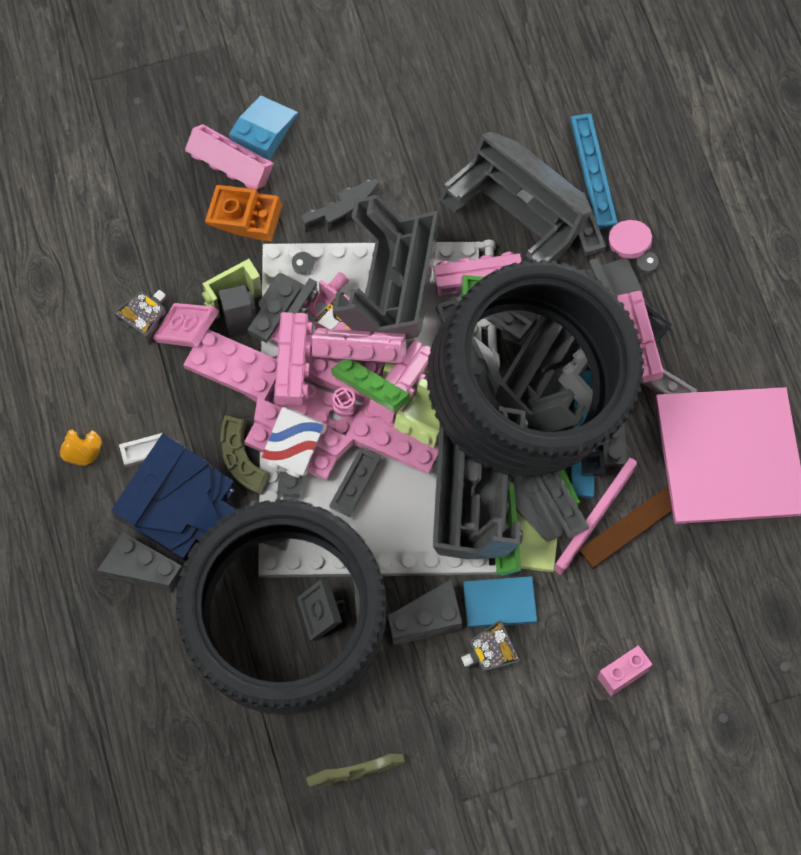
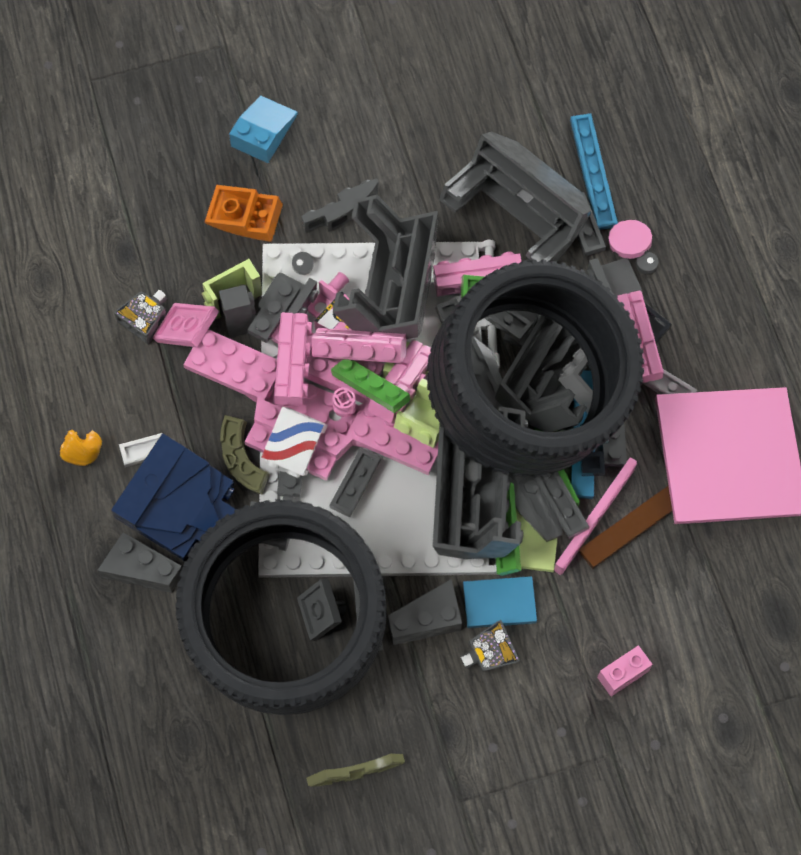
(229, 157): bright pink brick -> none

